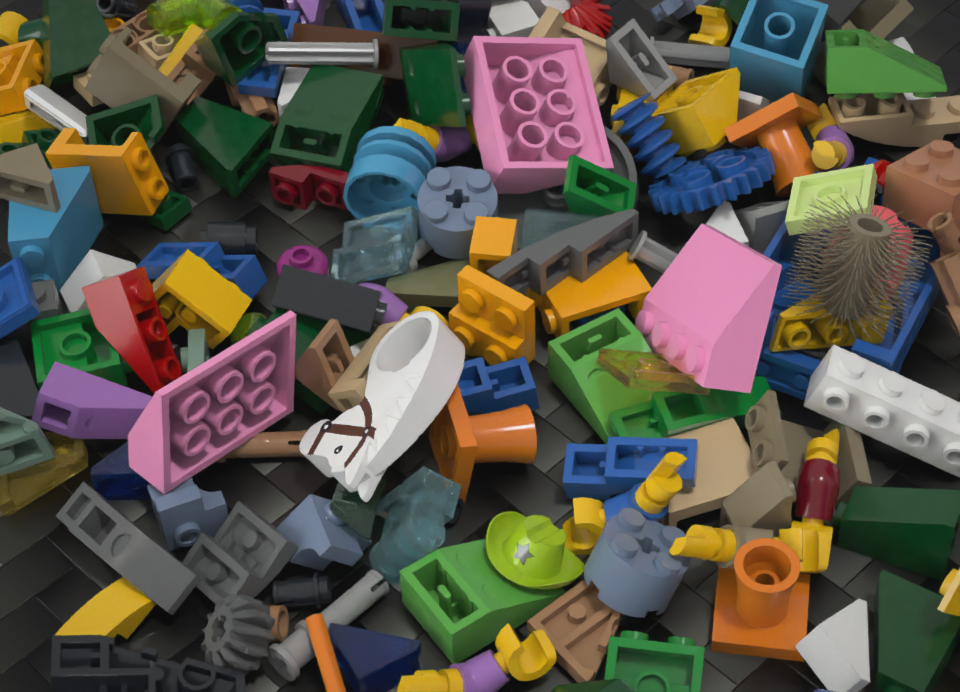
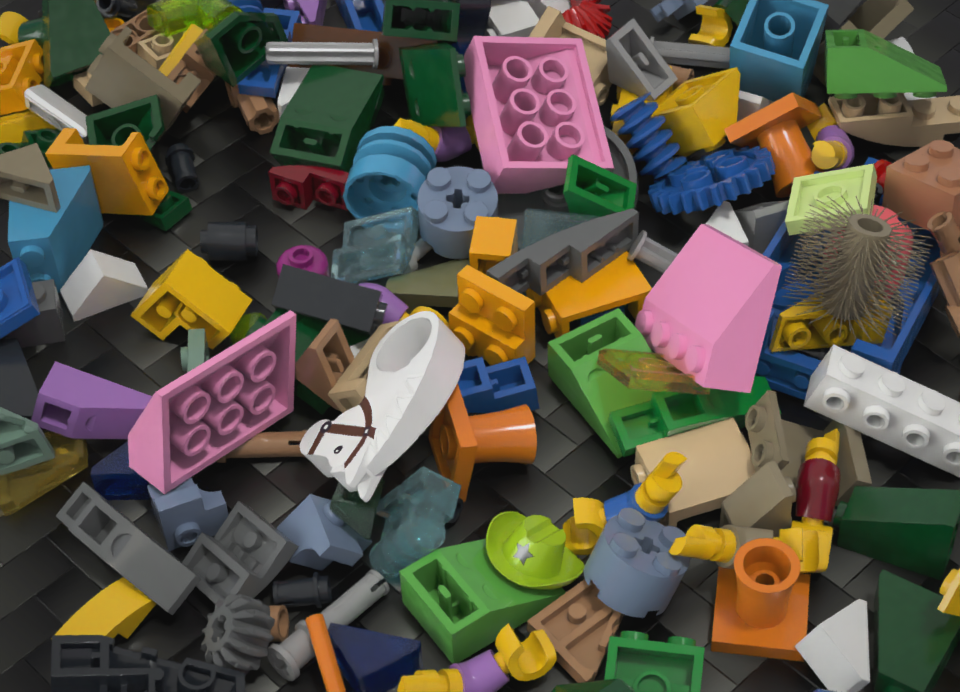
(78, 344): green plate -> none
(133, 324): red slope -> none
(225, 142): dark green slope -> none
(238, 269): blue slope -> none
(616, 467): blue slope -> none

